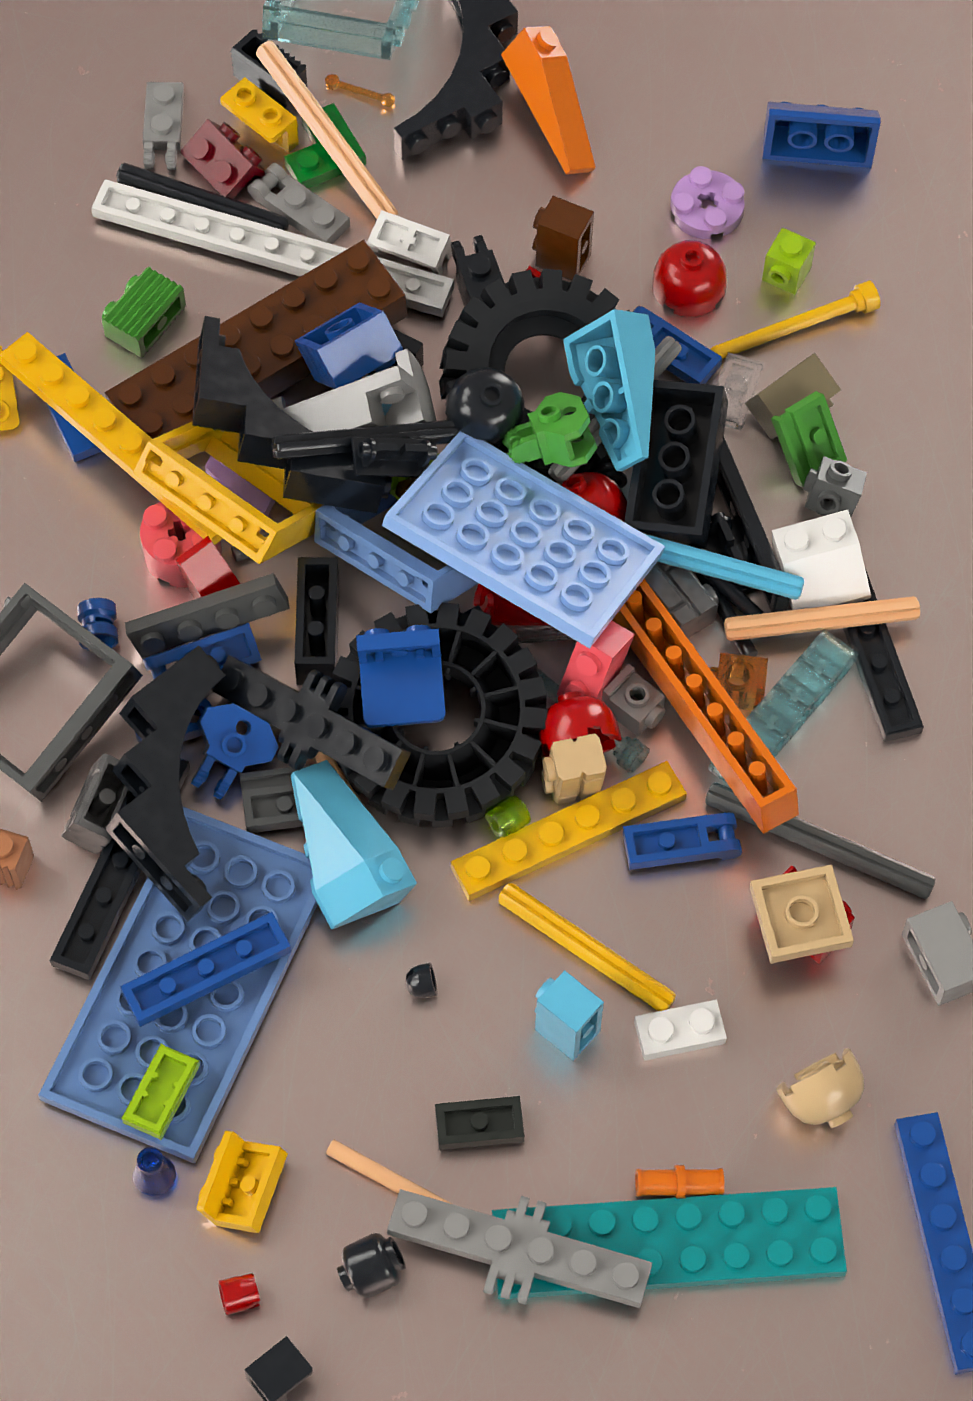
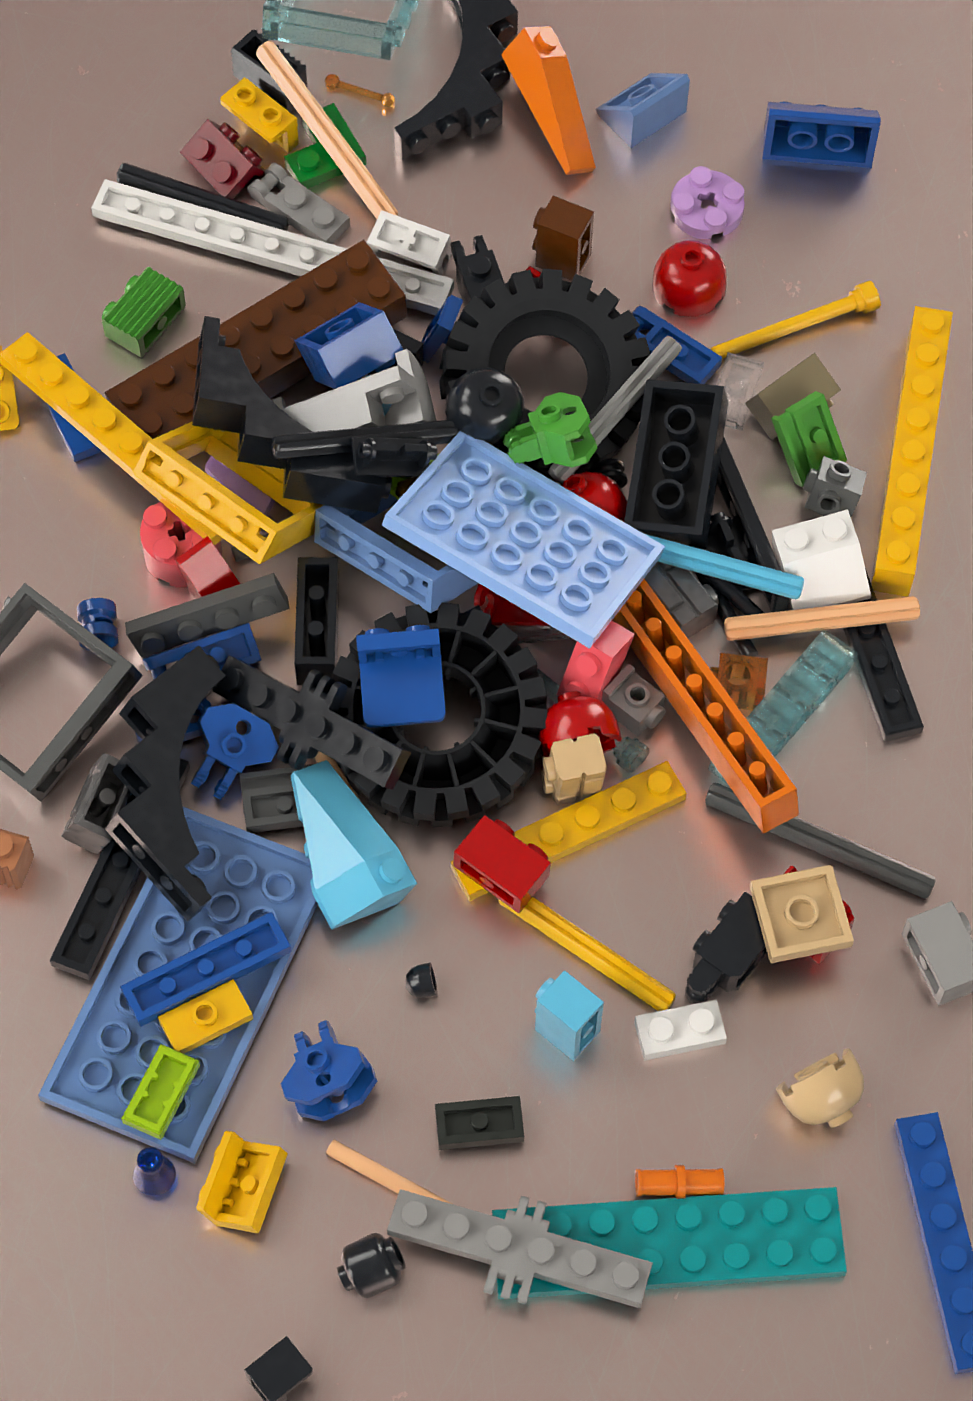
(163, 122): light grey hinge -> none
(205, 1017): none -> yellow plate
(239, 1293): red hose -> none
(327, 1072): none -> blue hinge
(440, 327): none -> blue plate
(502, 863): none -> red brick
(508, 817): clear neon green hose -> none
(616, 372): medium azure wedge -> none
(646, 106): none -> medium blue slope
(681, 841): blue plate -> none
(727, 953): none -> black hinge
(788, 261): lime brick -> none
(911, 452): none -> yellow brick

